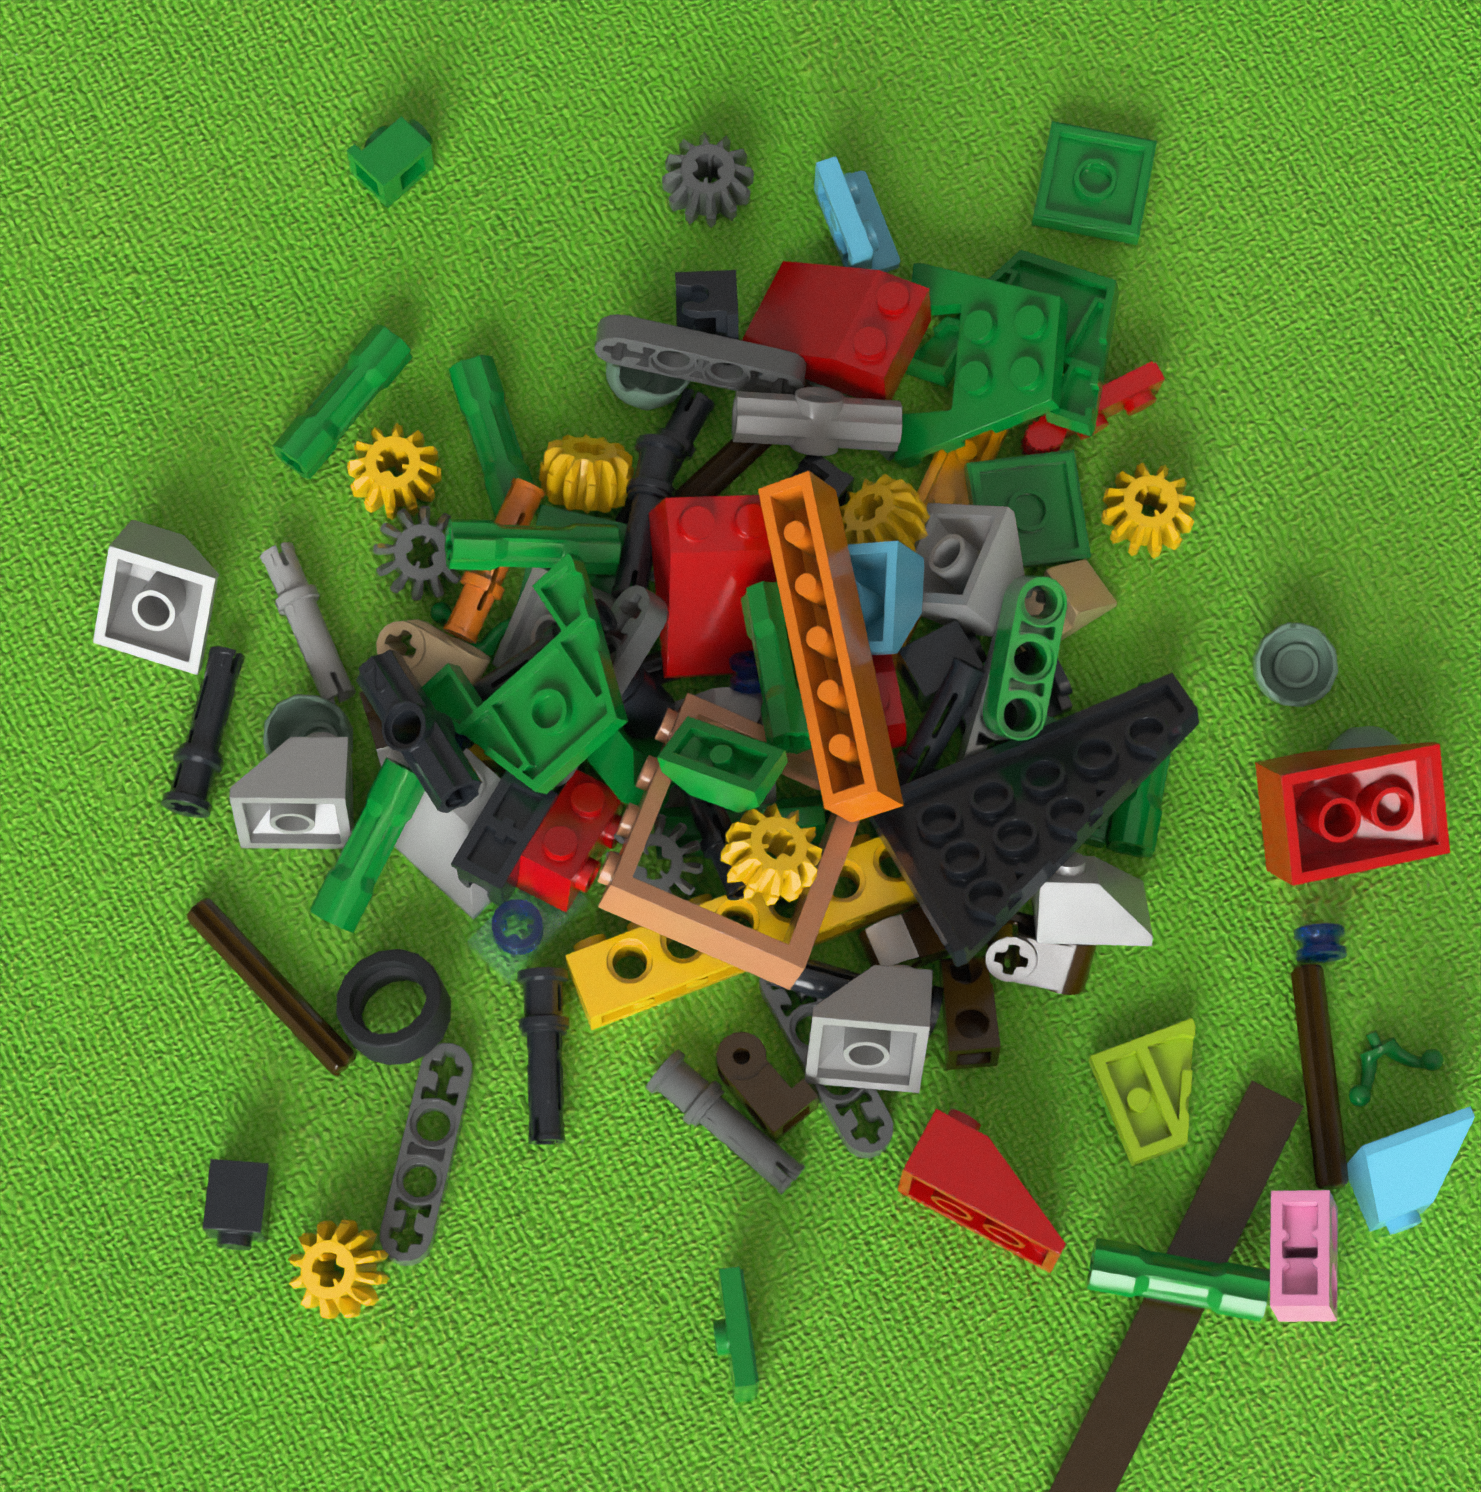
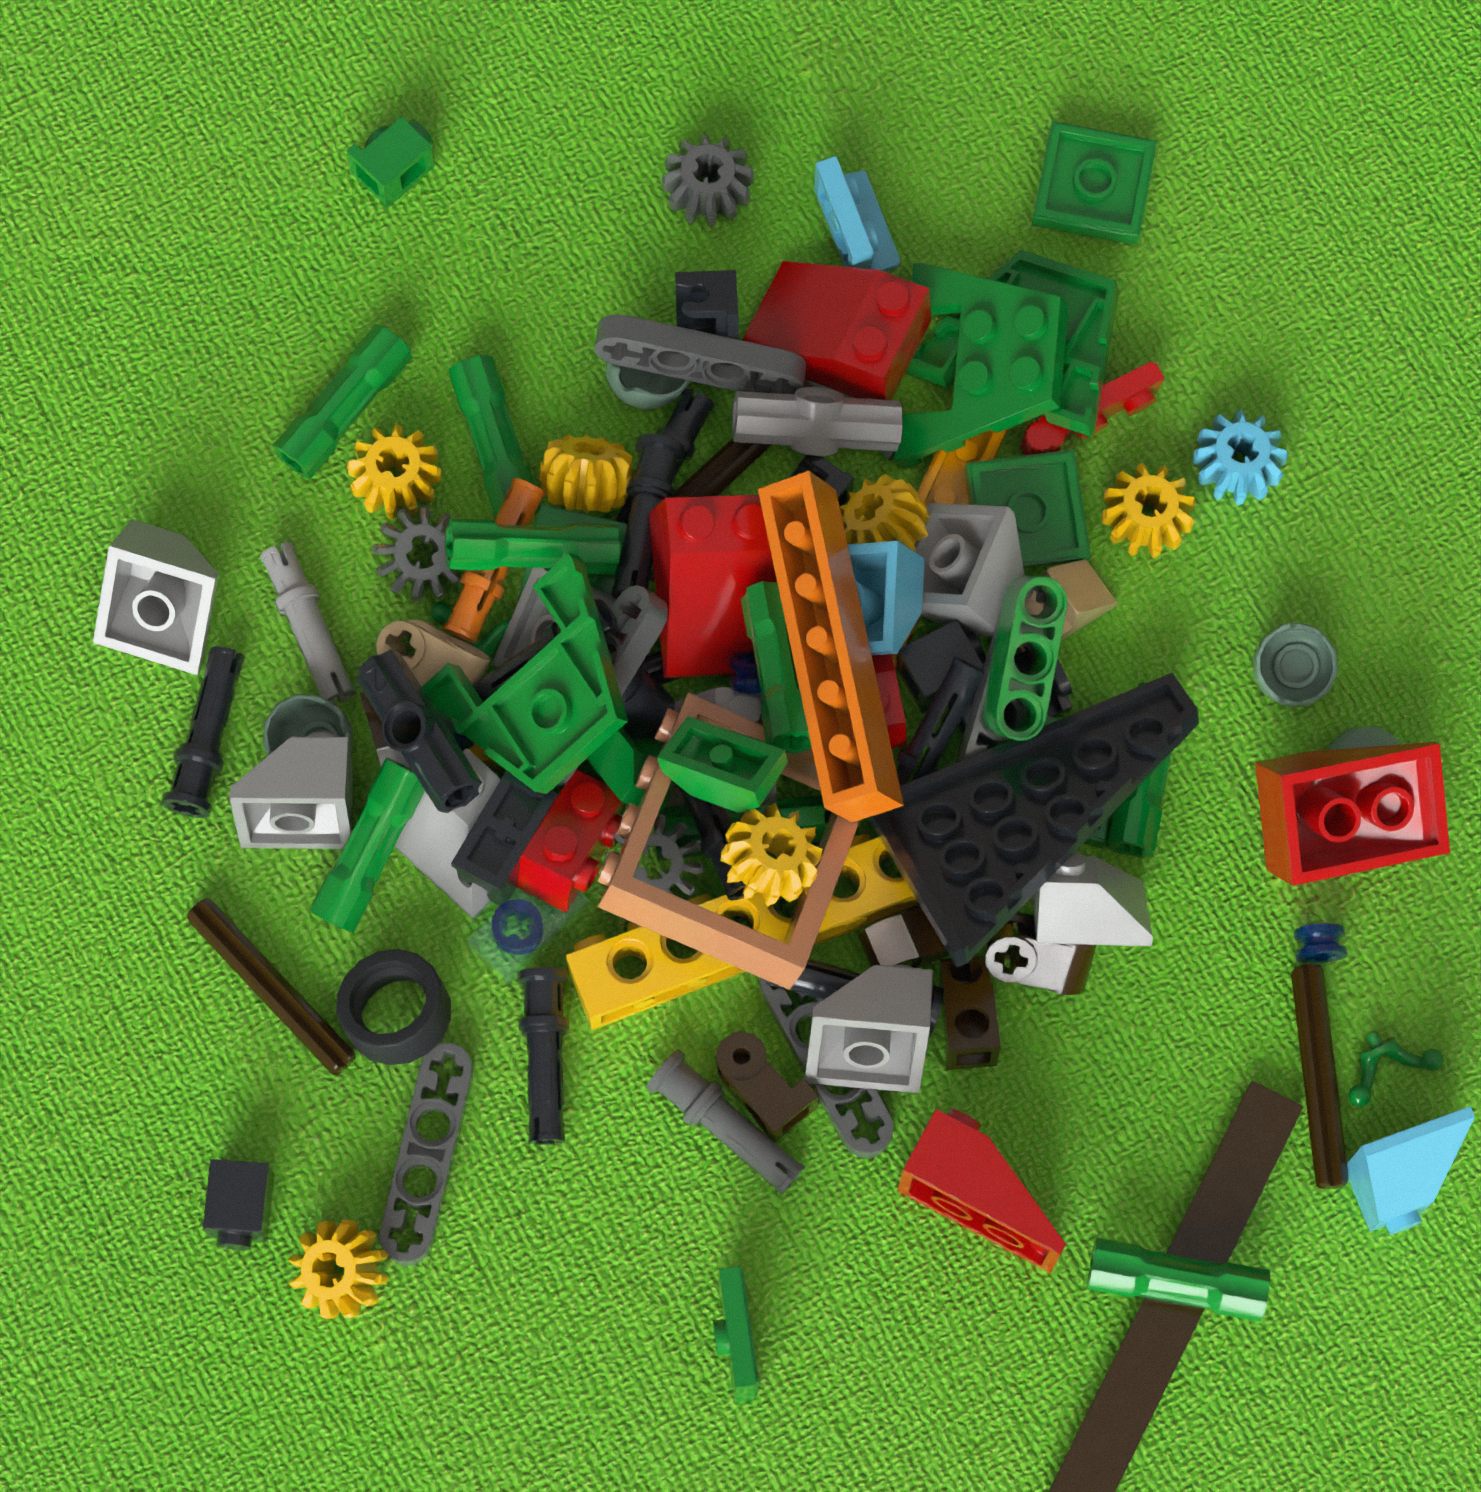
(1149, 1090): lime wing -> none
(1257, 470): none -> medium azure gear
(1304, 1255): bright pink brick -> none

